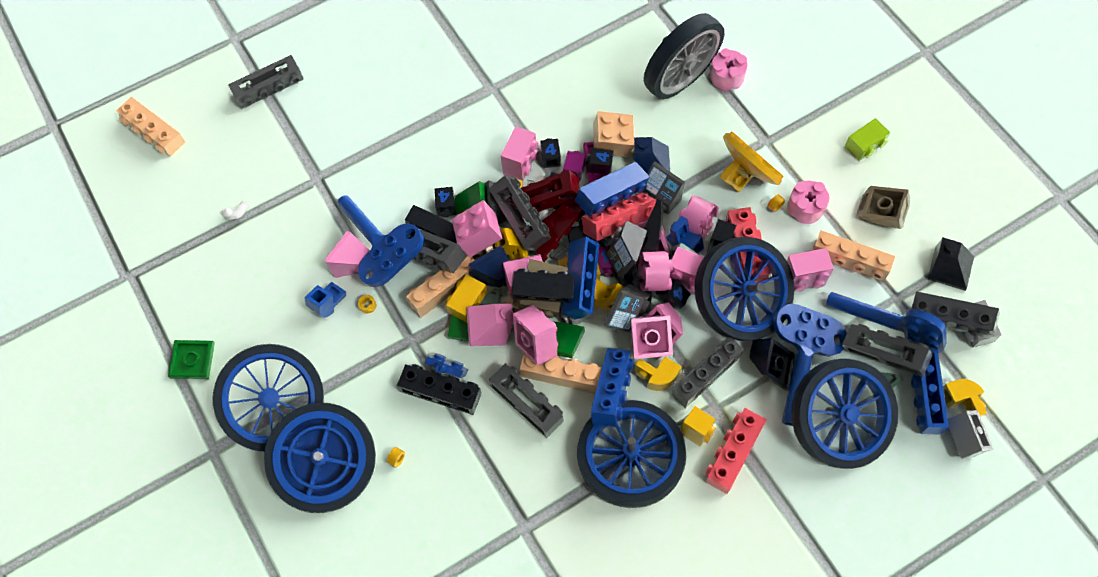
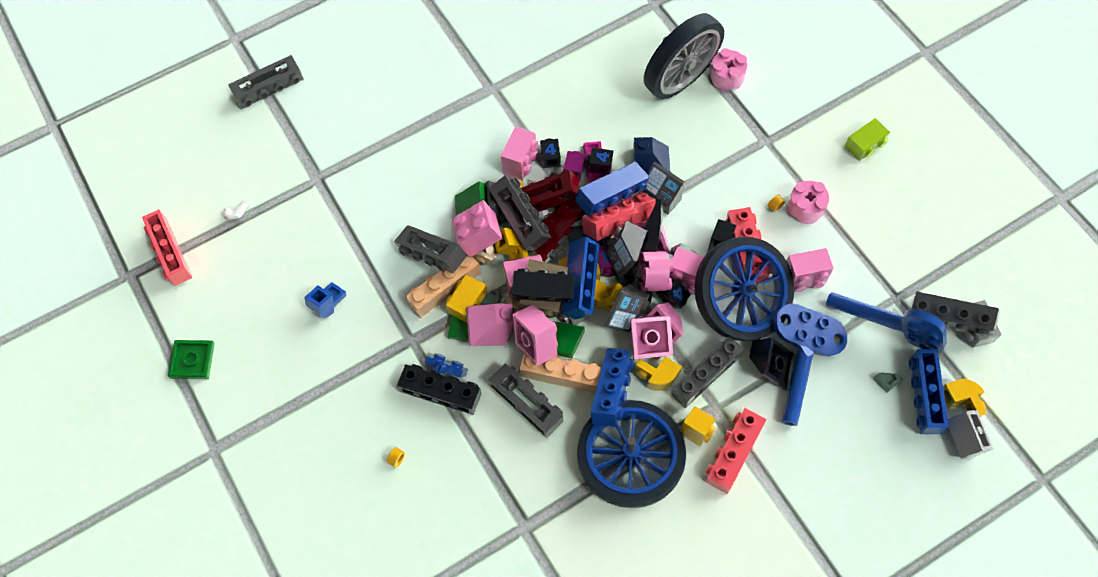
(150, 126): light nougat brick -> none
(167, 248): none -> coral brick
(267, 397): wheel -> none
(319, 457): blue wheel -> none
(346, 256): bright pink slope -> none
(363, 300): yellow bush -> none
(388, 251): blue piece -> none
(431, 223): black slope -> none
(445, 201): black brick -> none
(490, 268): dark blue slope -> none
(614, 132): light nougat brick -> none
(680, 234): blue brick -> none
(700, 215): bright pink brick -> none
(747, 164): yellow bracket -> none
(845, 413): wheel -> none
(855, 256): light nougat brick -> none
(885, 206): dark tan slope -> none
(914, 363): dark grey brick -> none
(951, 264): black slope -> none

